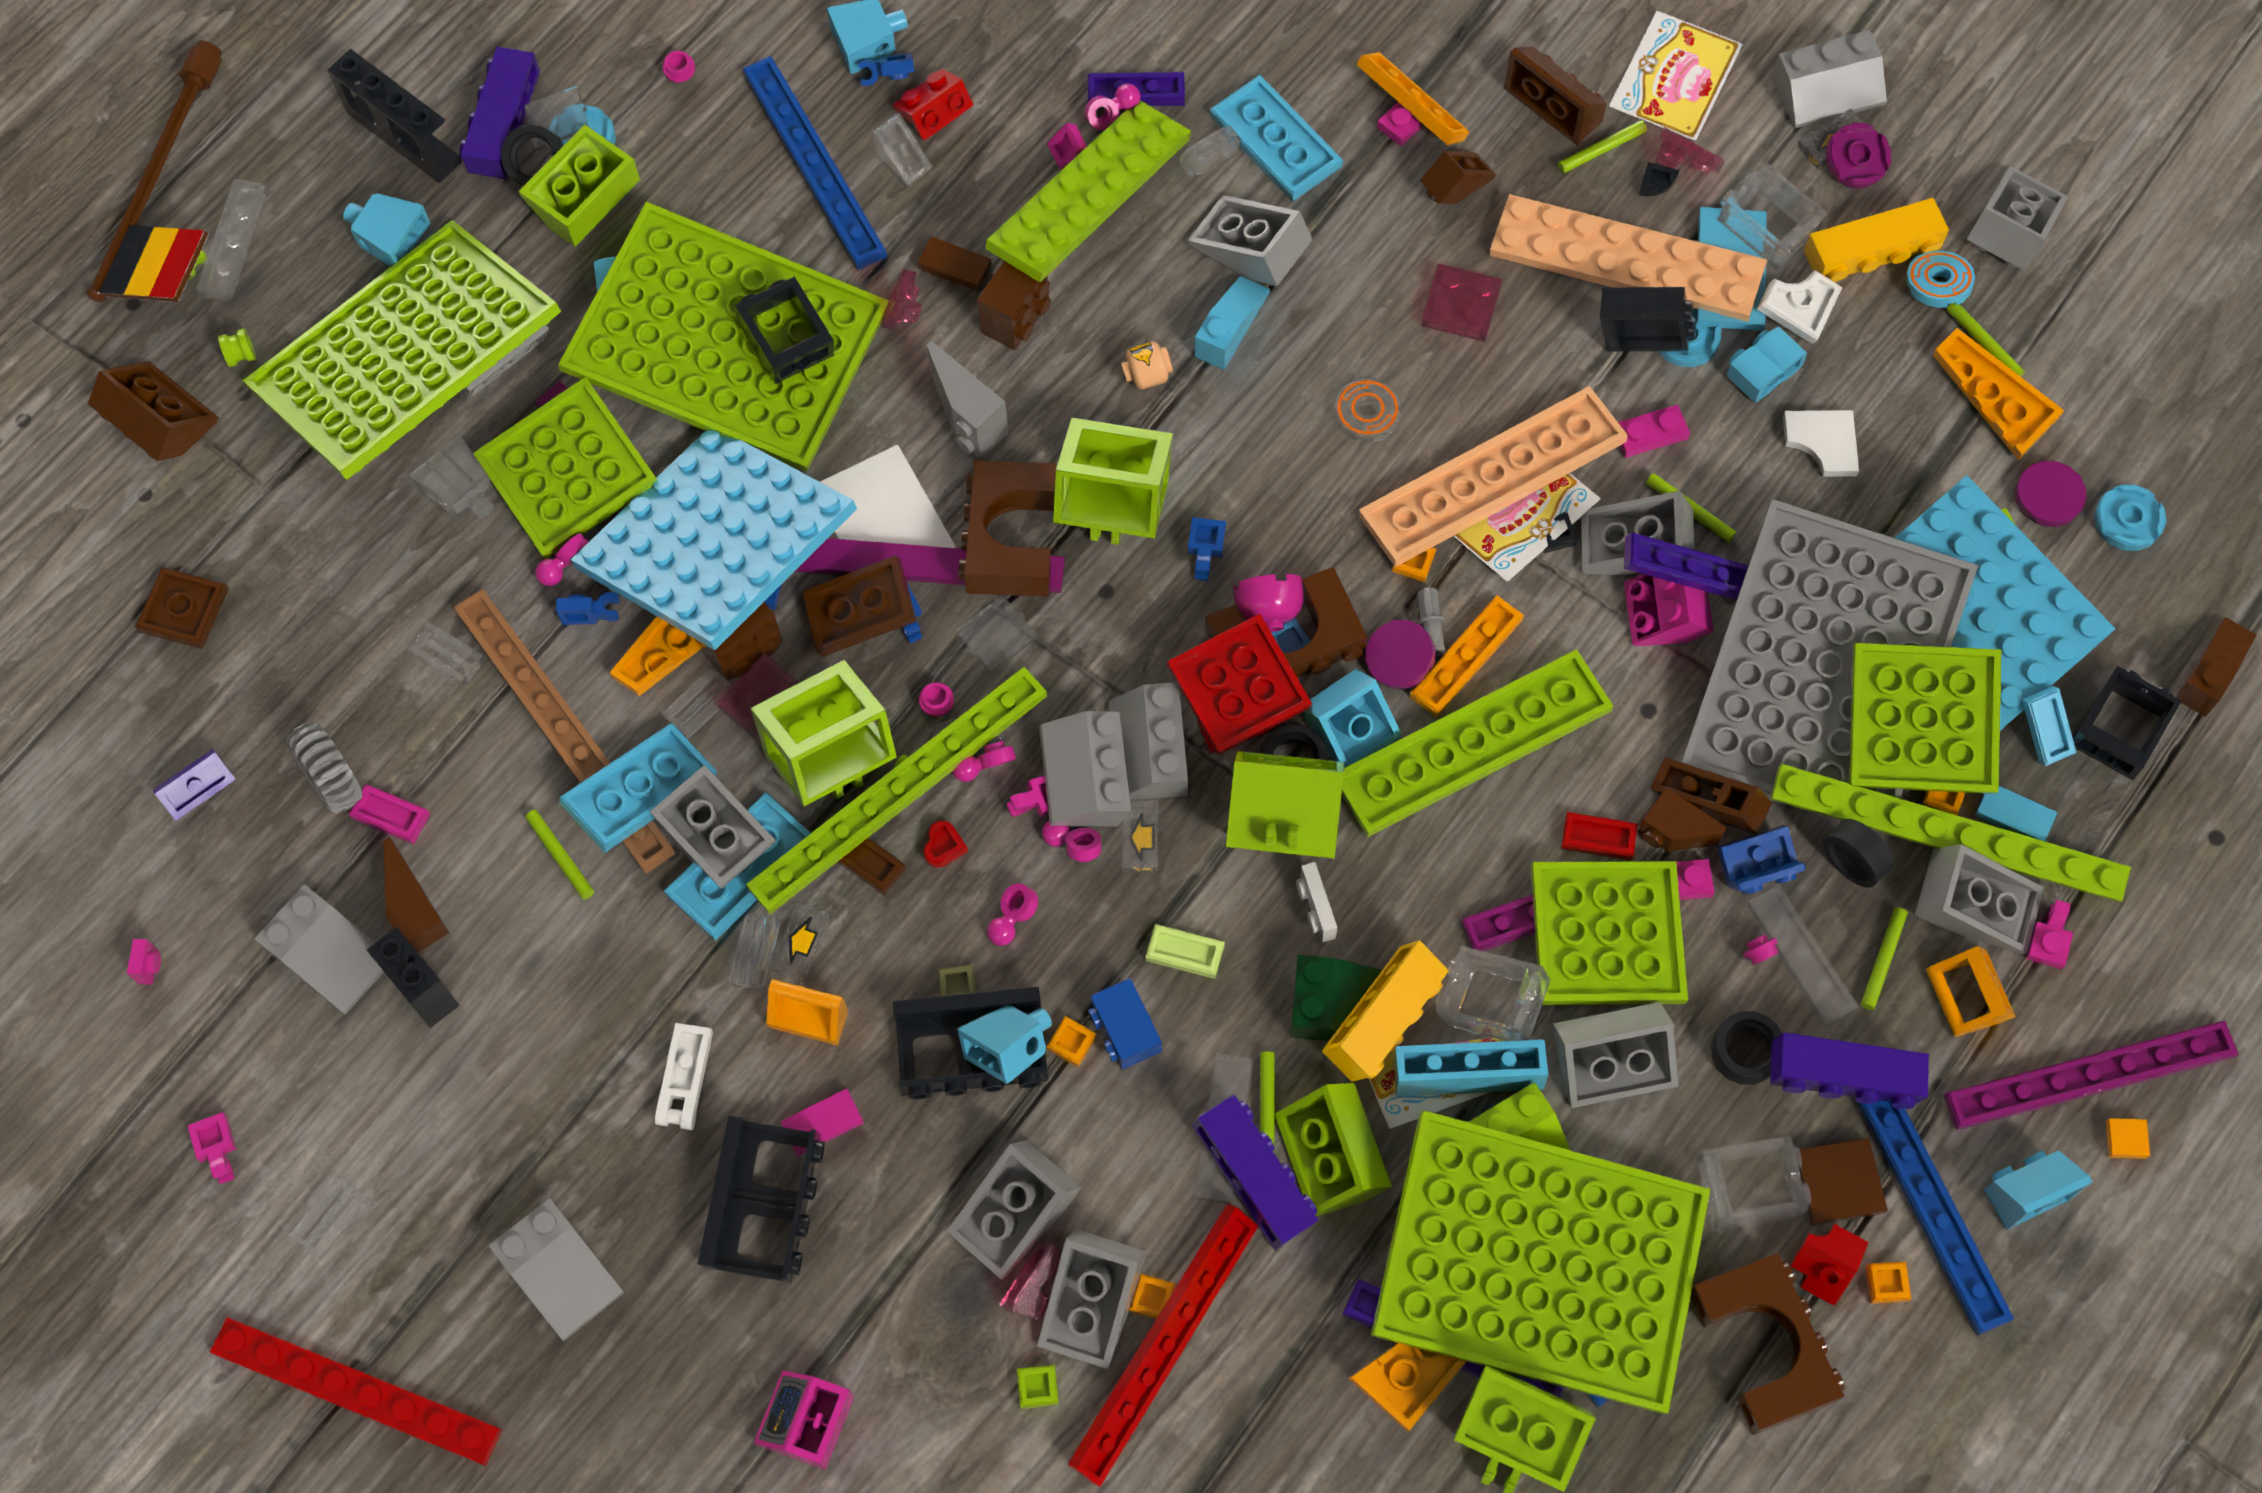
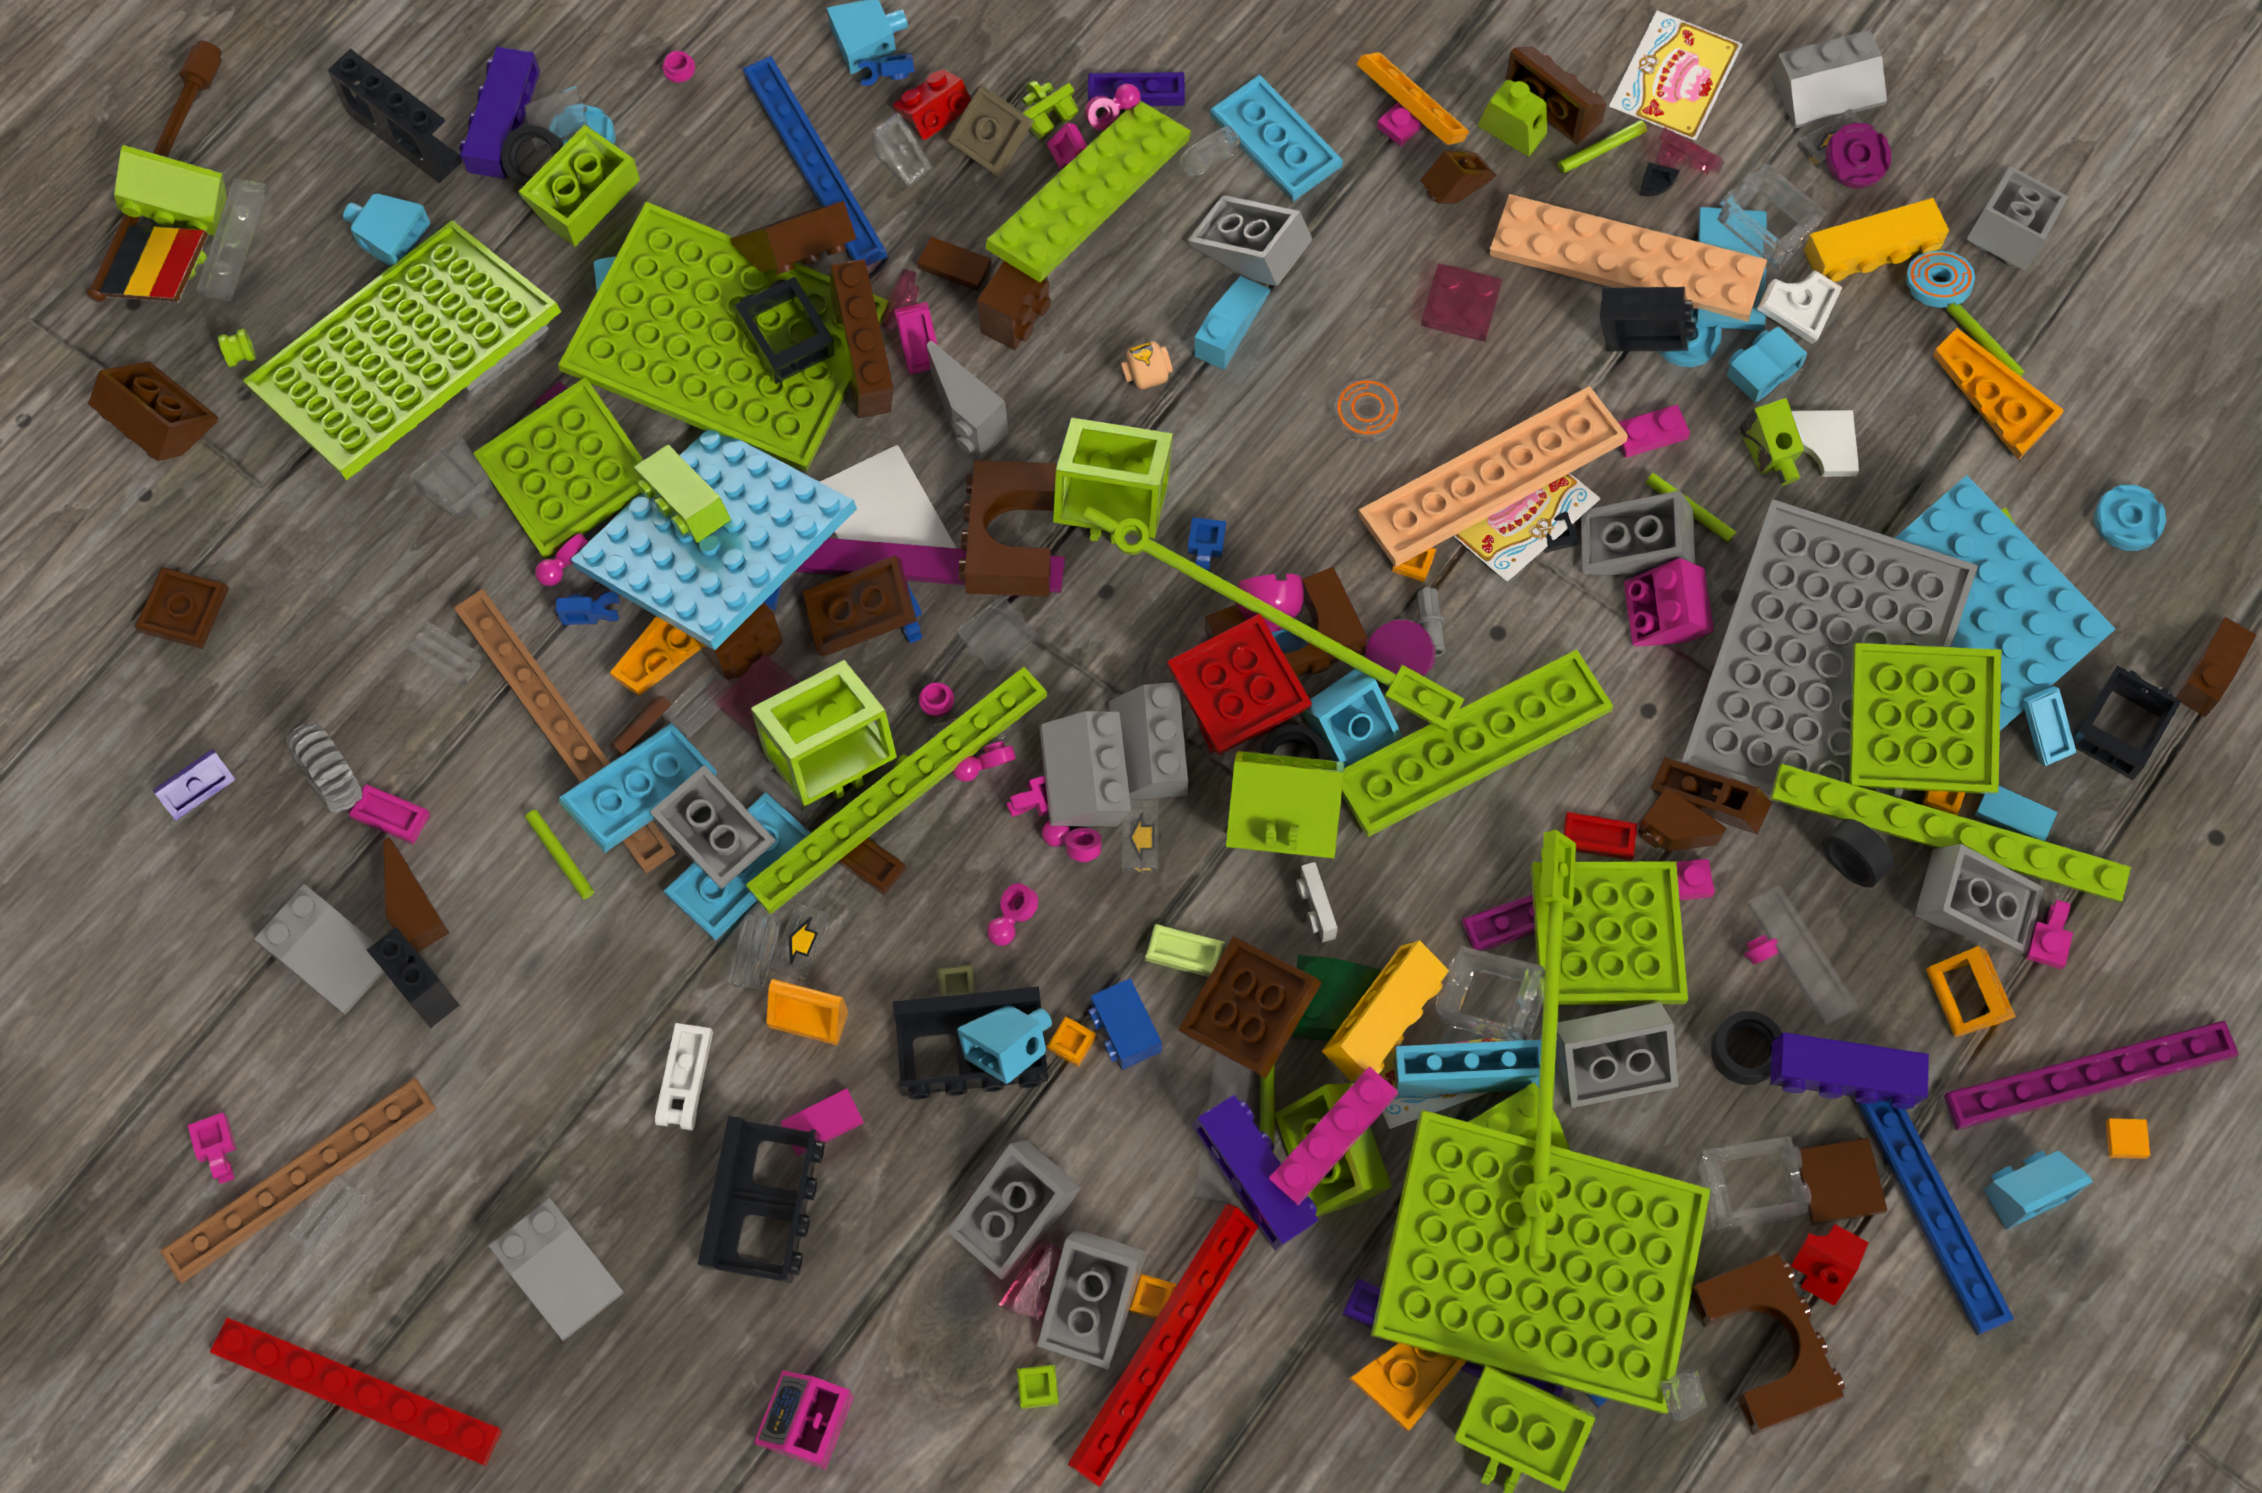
(143, 961): dark pink plate -> none
(169, 191): none -> lime slope
(297, 1180): none -> medium nougat tile
(639, 725): none -> reddish brown tile
(681, 494): none -> lime brick
(797, 238): none -> reddish brown slope
(856, 309): none -> reddish brown arch
(915, 333): none -> dark pink tile
(943, 844): red tile -> none
(990, 130): none -> dark tan tile
(1059, 101): none -> lime hips
(1249, 1006): none -> reddish brown plate
(1333, 1135): none -> dark pink plate
(1405, 689): none -> lime bar
(1466, 656): light orange tile -> none
(1516, 117): none -> lime torso
(1557, 890): none -> lime bar
(1683, 565): dark purple tile -> none
(1684, 1395): none -> clear plate
(1759, 860): blue bracket -> none
(1774, 440): none -> lime torso
(1884, 958): lime bar -> none
(1888, 1282): light orange tile -> none
(2050, 493): magenta tile -> none

